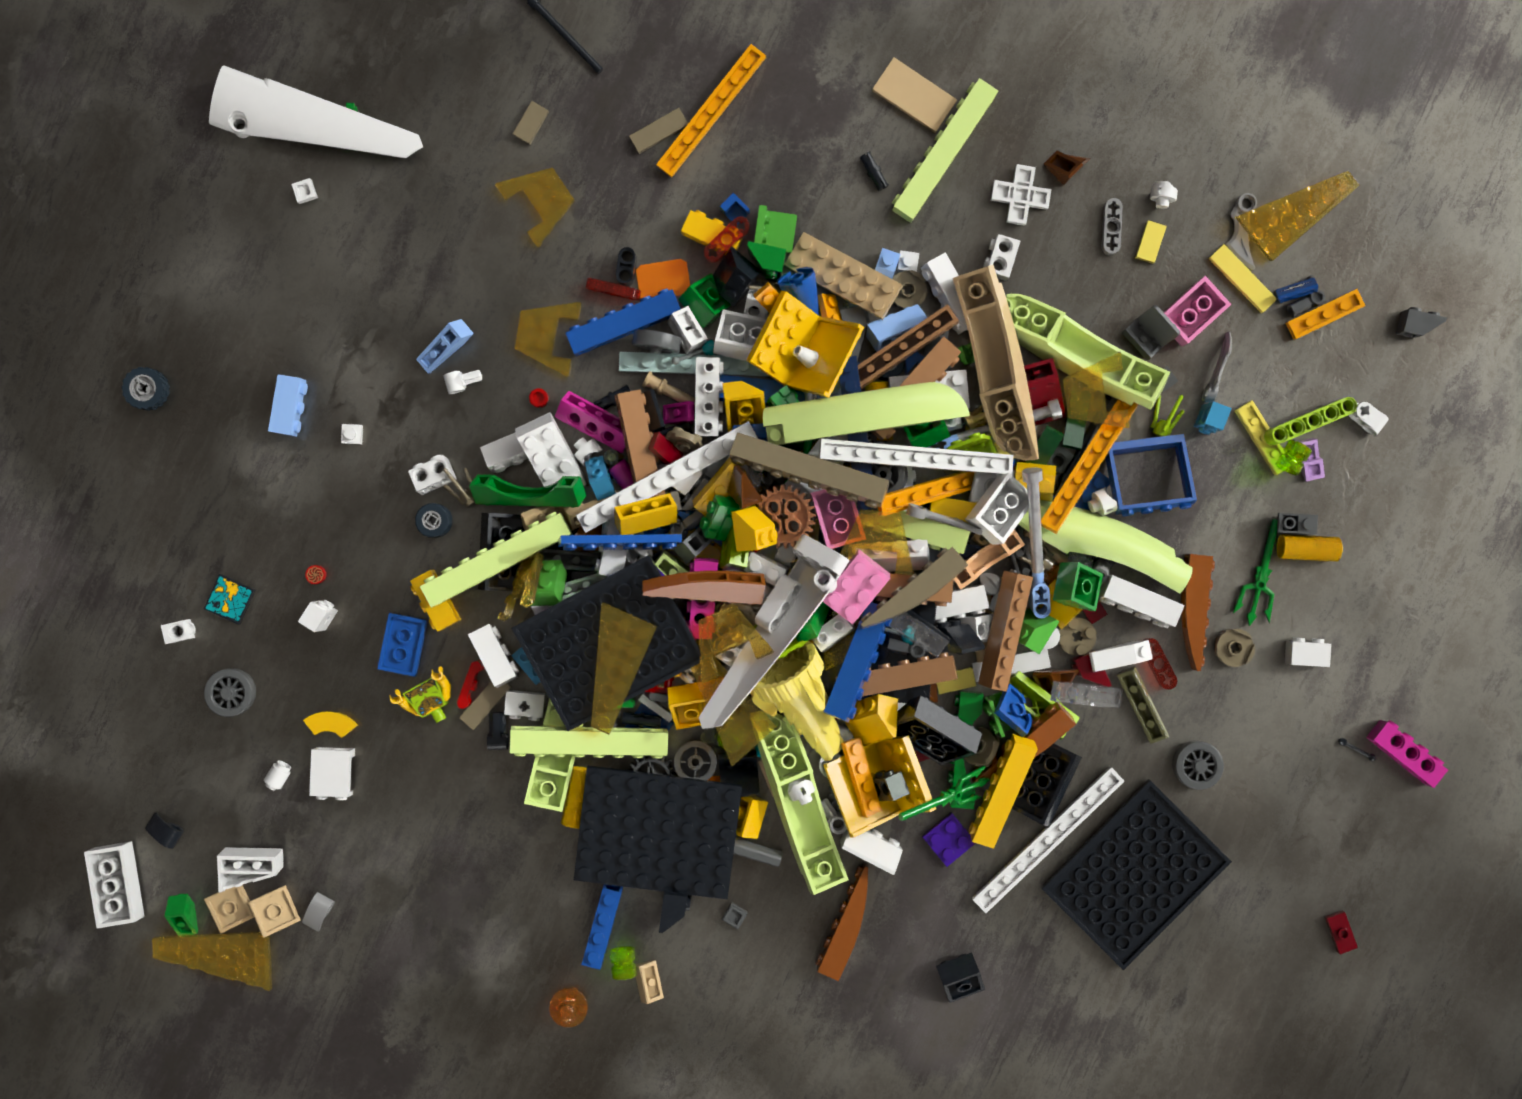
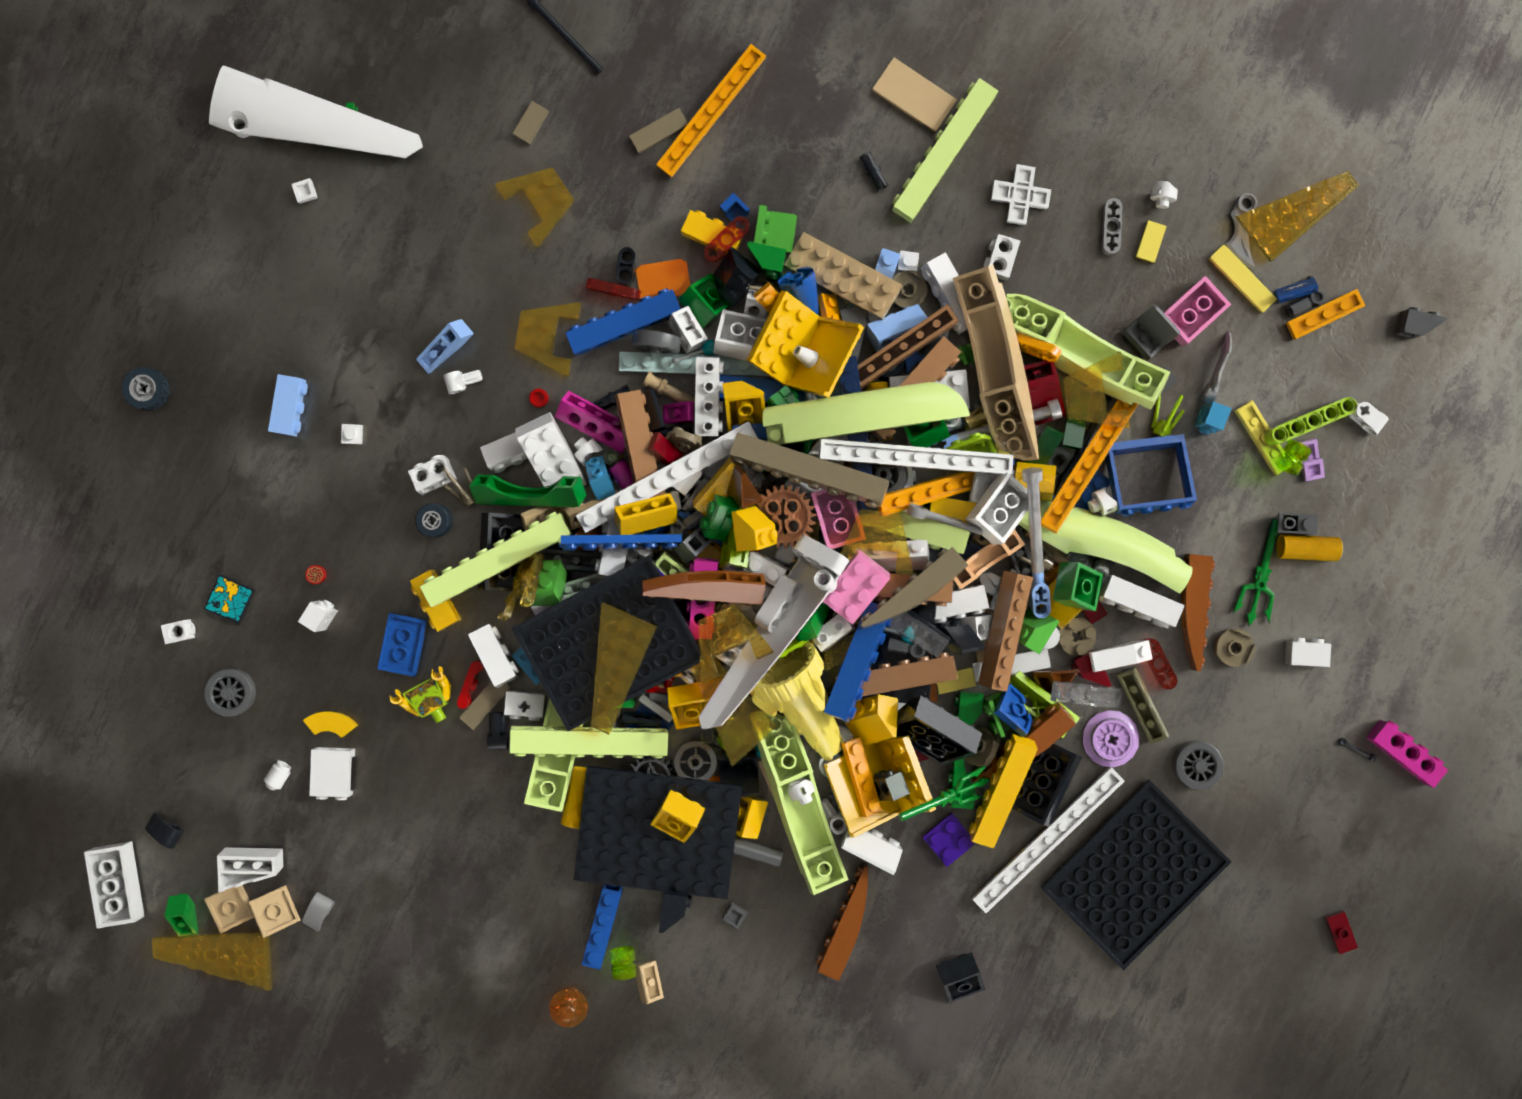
(678, 816): none -> yellow slope
(1038, 348): none -> light orange beam
(1064, 165): reddish brown slope -> none
(1097, 735): none -> lavender piece

